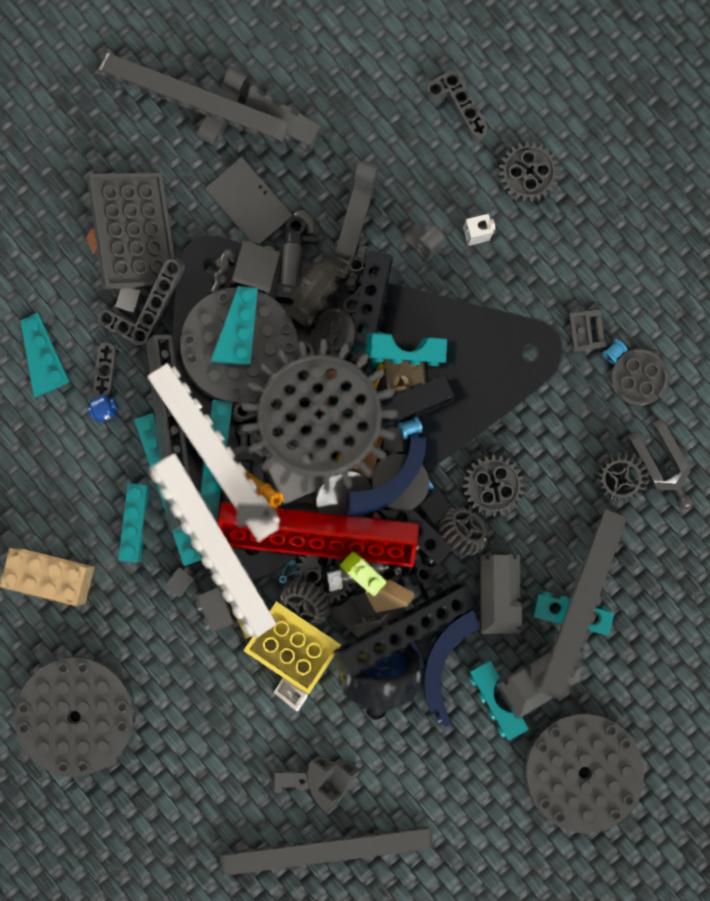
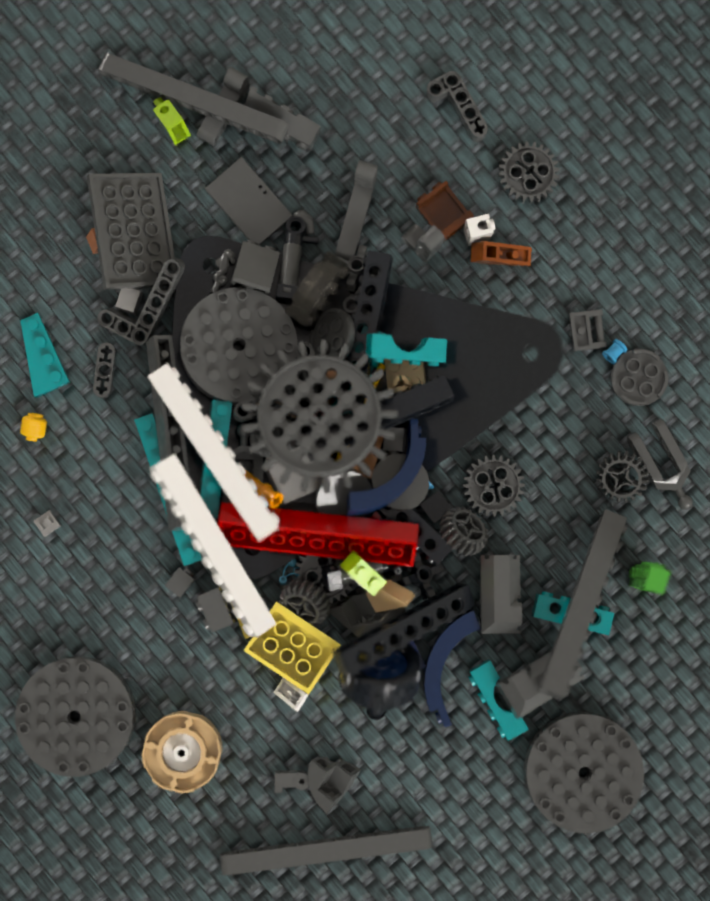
(33, 426): none -> yellow head
(47, 523): none -> light grey tile
(47, 576): tan hose -> none
(103, 408): blue head -> none
(132, 530): teal arch -> none
(170, 120): none -> lime torso
(177, 770): none -> tan piece
(237, 333): teal wing -> none
(254, 513): dark grey leg -> none
(409, 427): dark azure bush -> none
(443, 209): none -> reddish brown panel
(500, 254): none -> dark orange slope
(649, 577): none -> bright green brick

